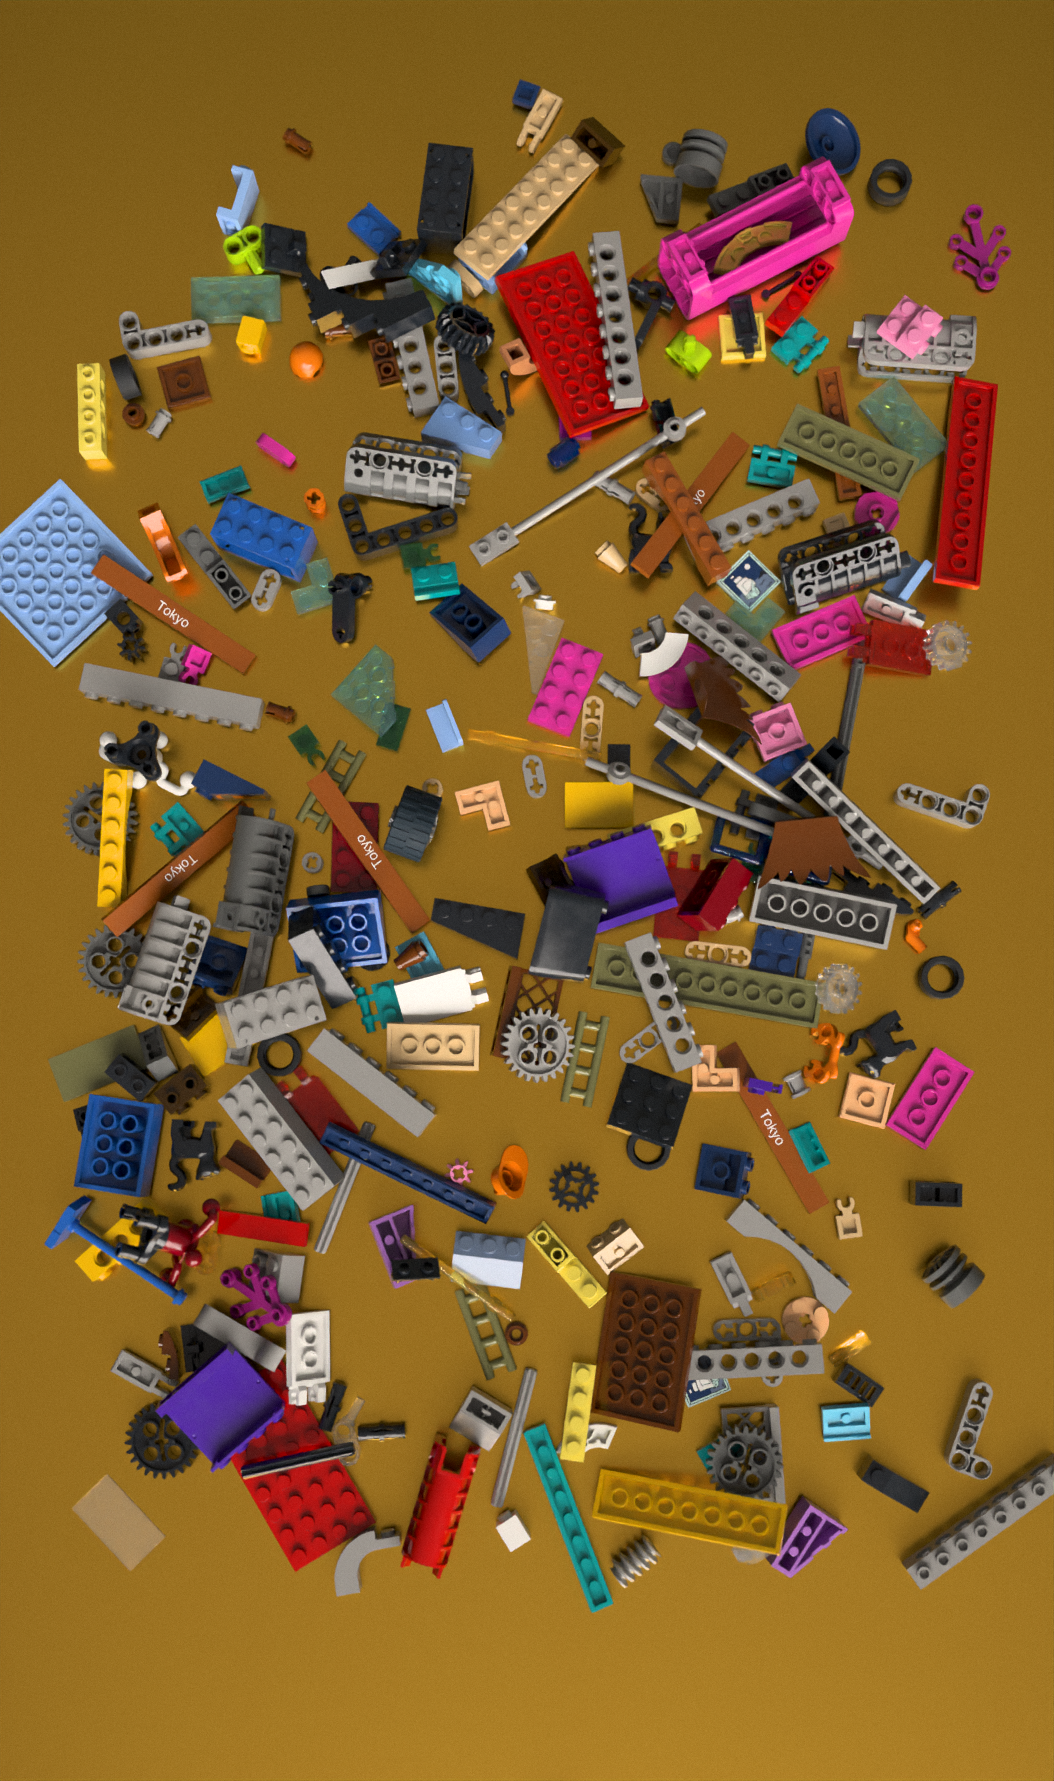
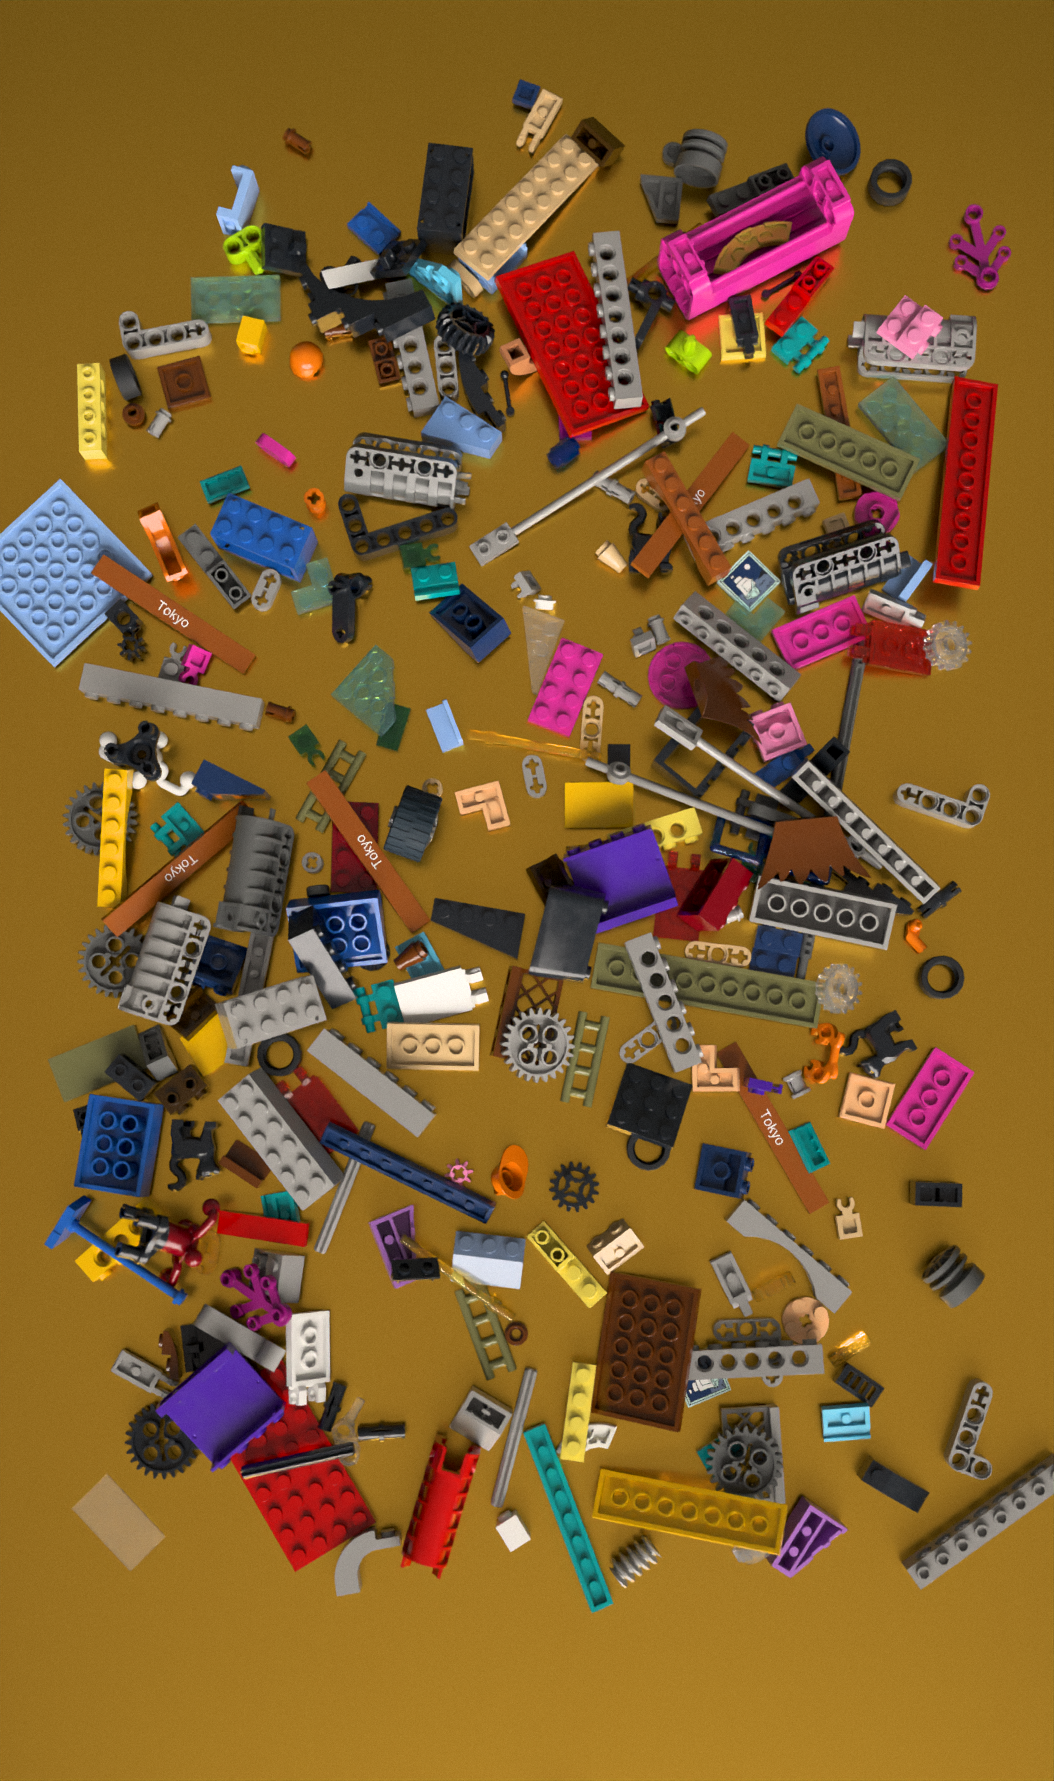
(664, 656): white tile -> none

